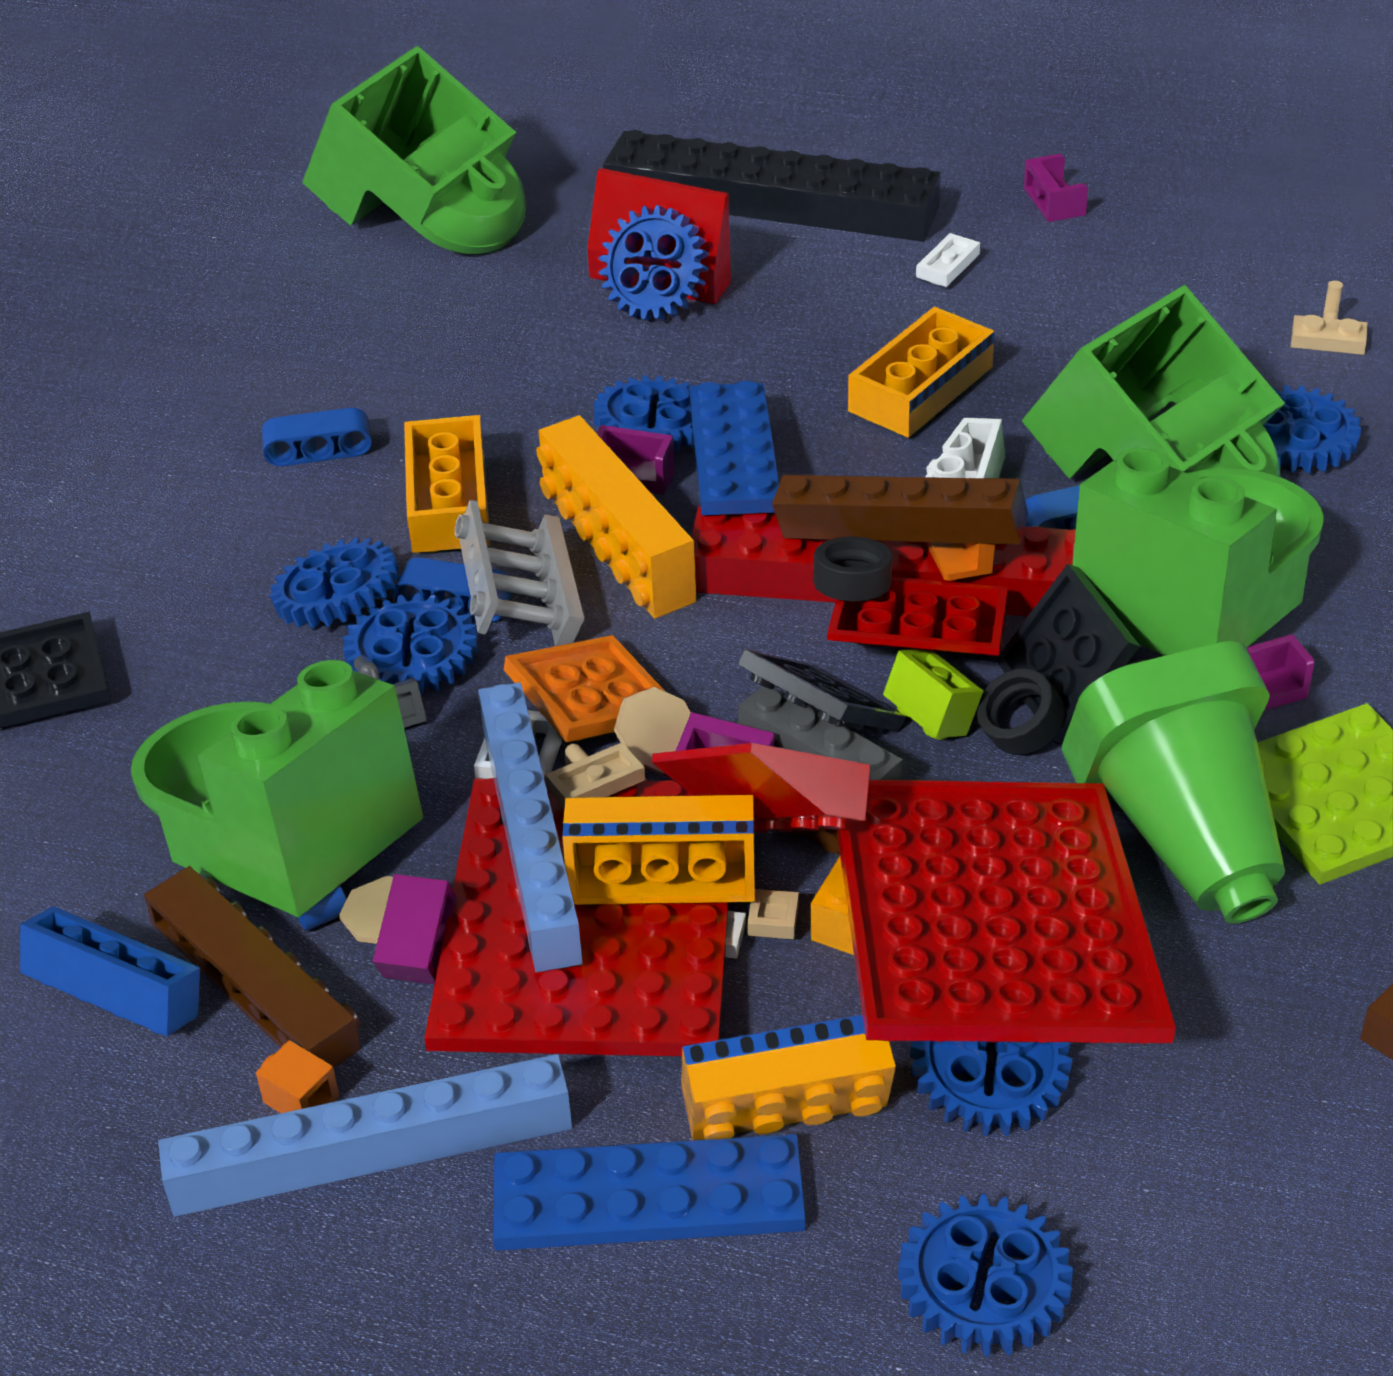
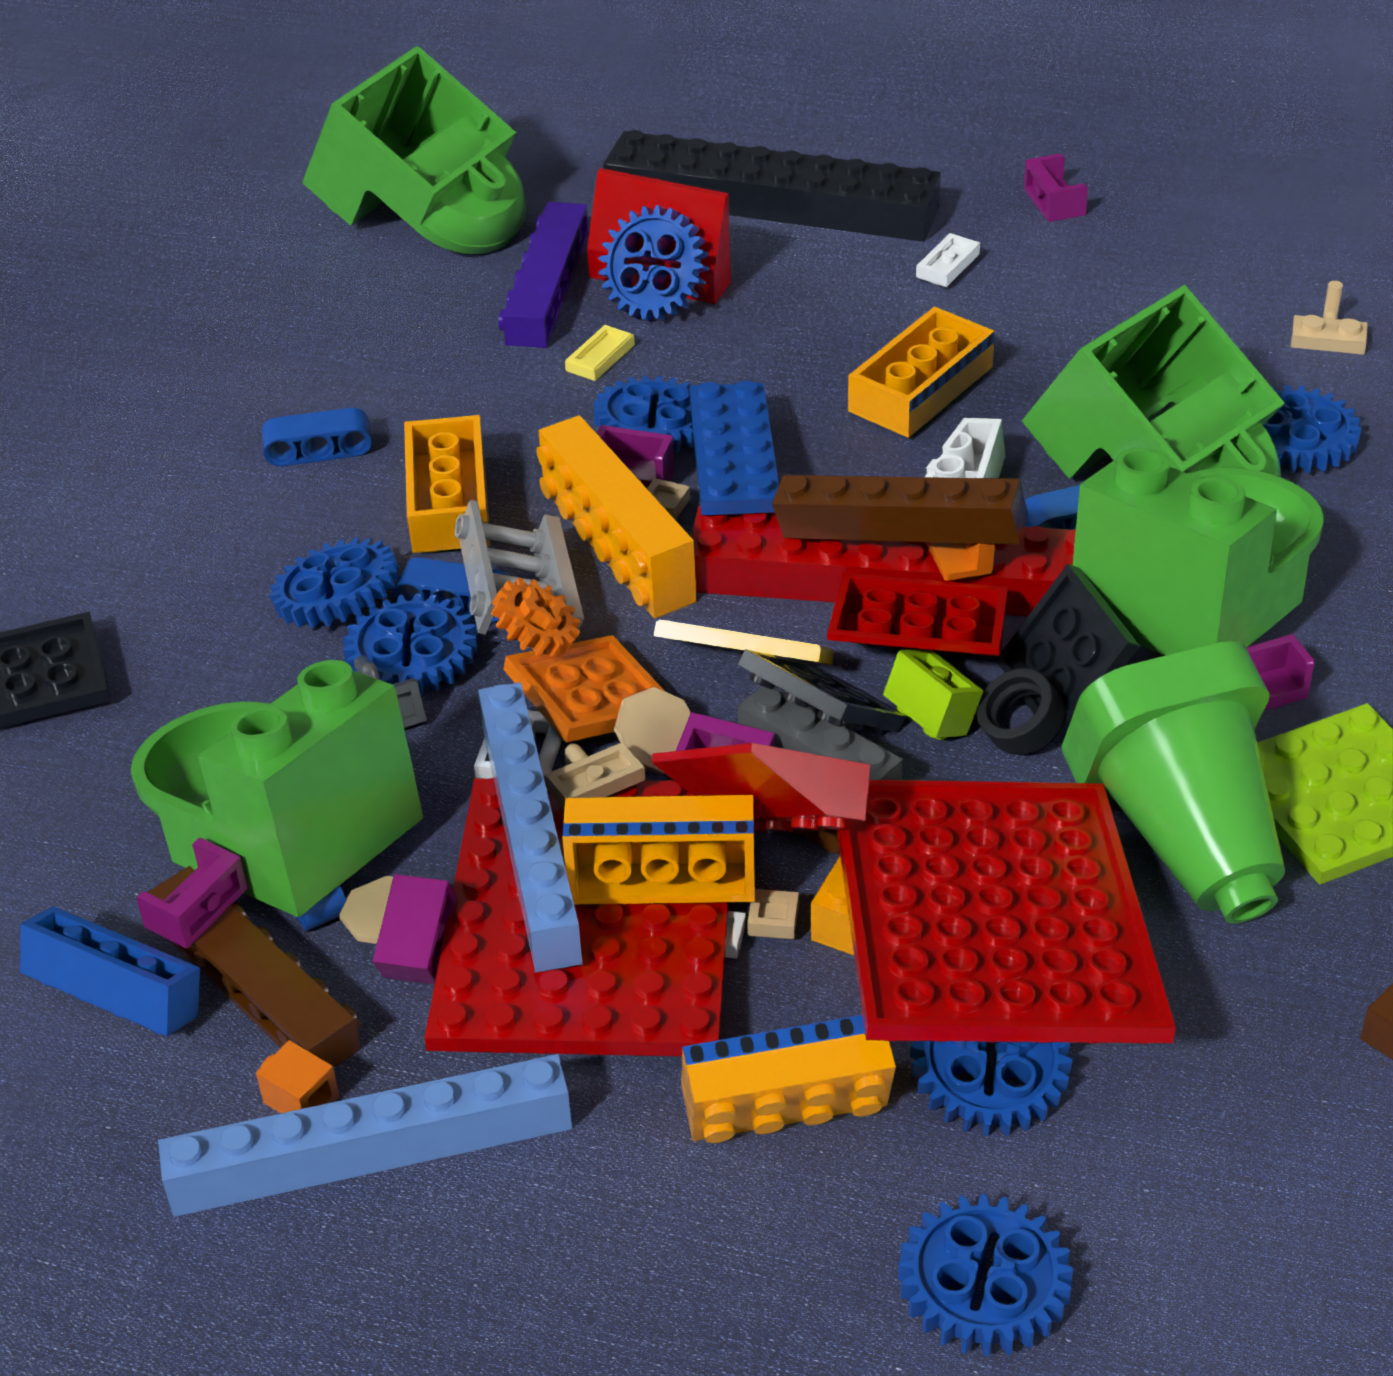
(198, 898): none -> magenta panel
(535, 617): none -> orange gear
(544, 275): none -> dark purple brick
(599, 352): none -> light yellow tile
(647, 1192): blue plate -> none
(670, 495): none -> tan plate
(743, 641): none -> tile
(852, 568): black tyre -> none

